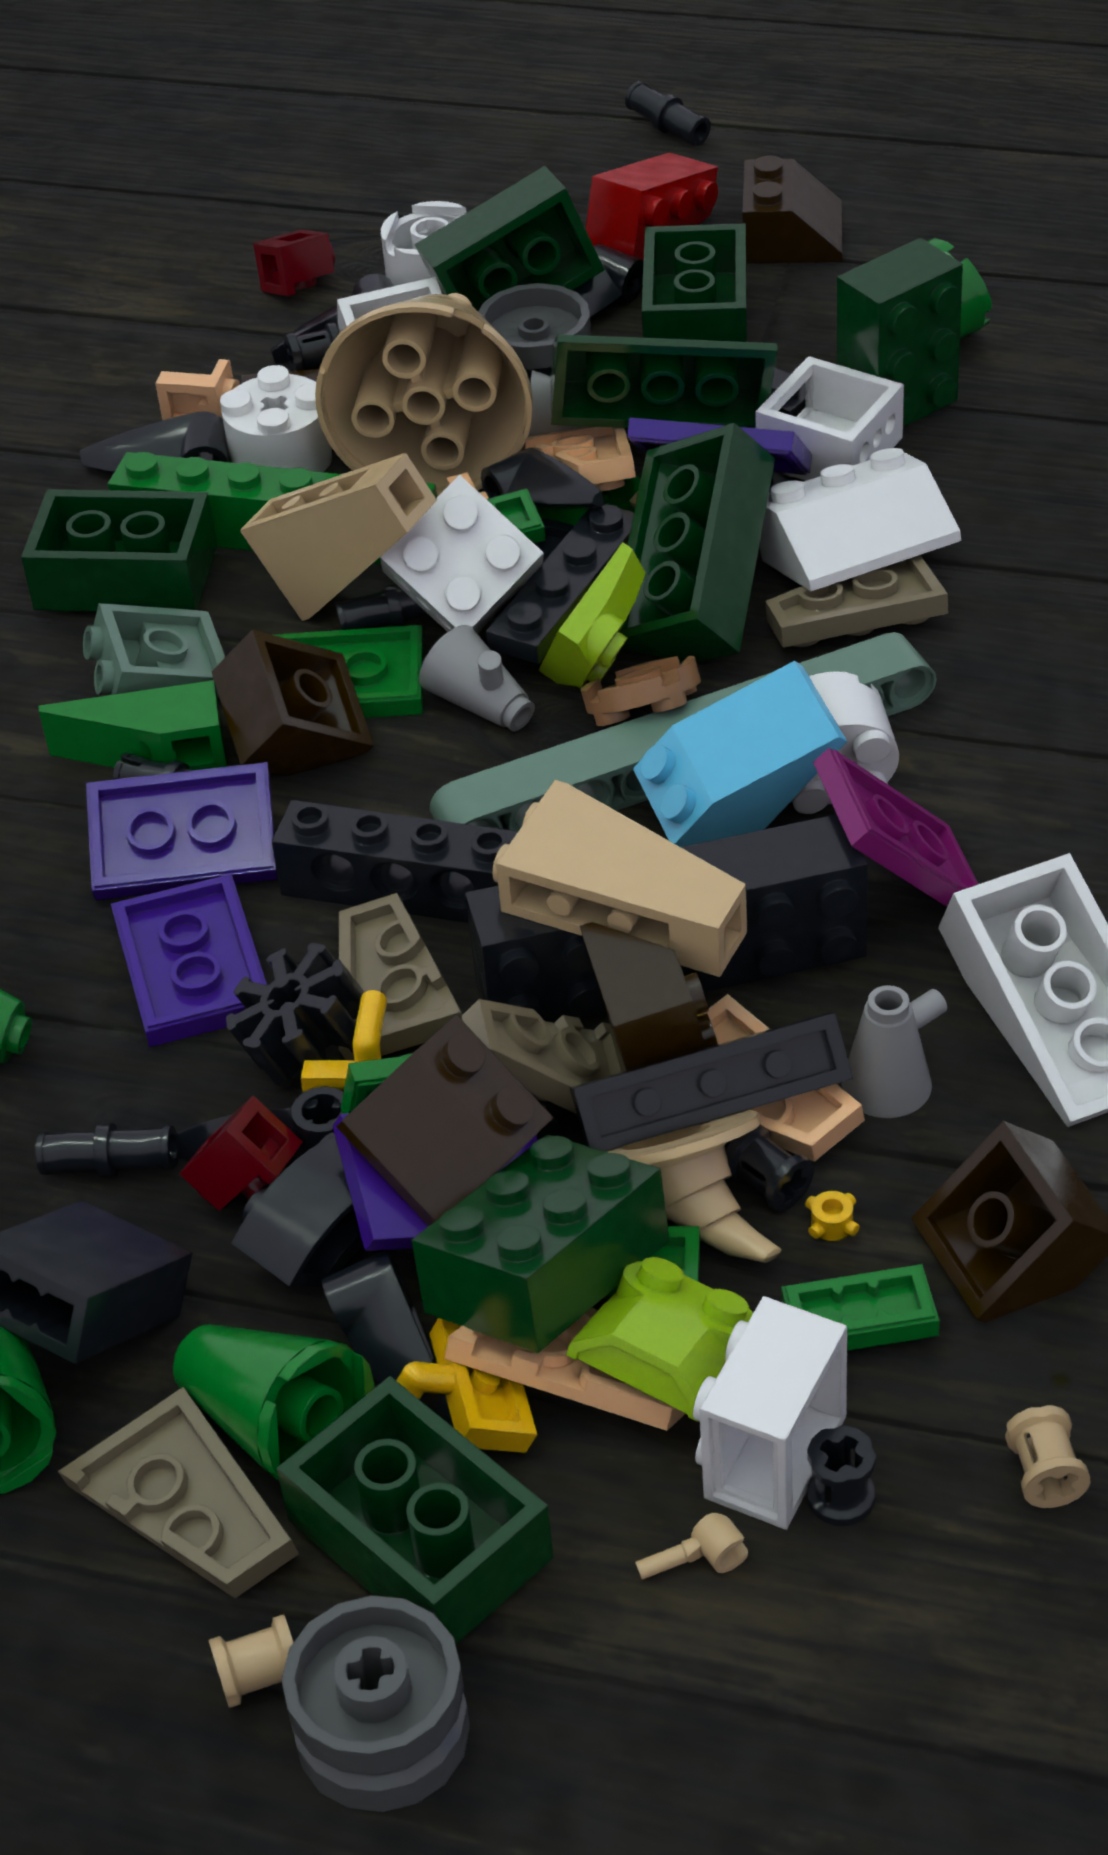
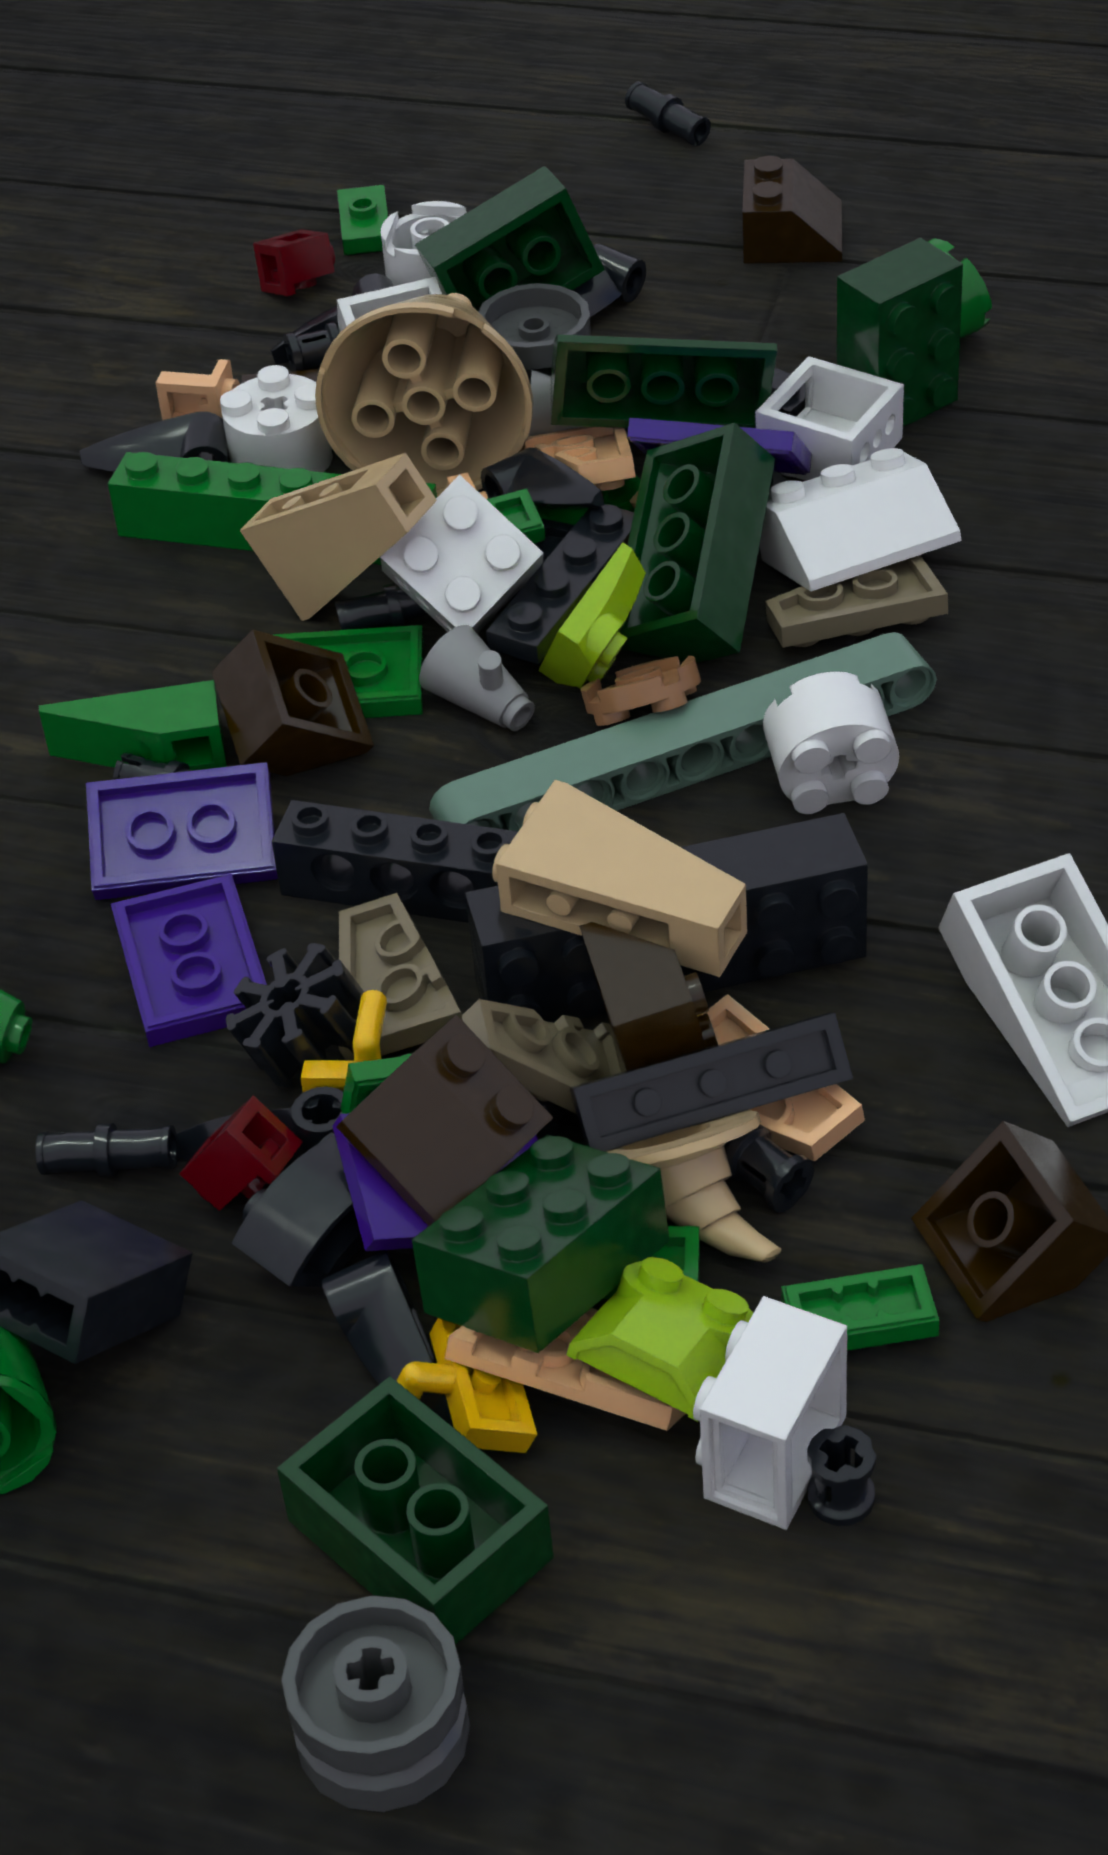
(119, 549): dark green brick -> none
(150, 648): sand green plate -> none
(185, 1495): dark tan wing -> none
(252, 1660): tan bush -> none
(269, 1386): green cone -> none
(361, 218): none -> green plate
(649, 194): red wedge -> none
(695, 282): dark green brick -> none
(712, 1537): tan hand -> none
(738, 758): medium azure slope -> none
(832, 1215): yellow piece -> none
(888, 1053): light grey piece -> none
(894, 829): magenta tile -> none
(1047, 1456): tan bush -> none

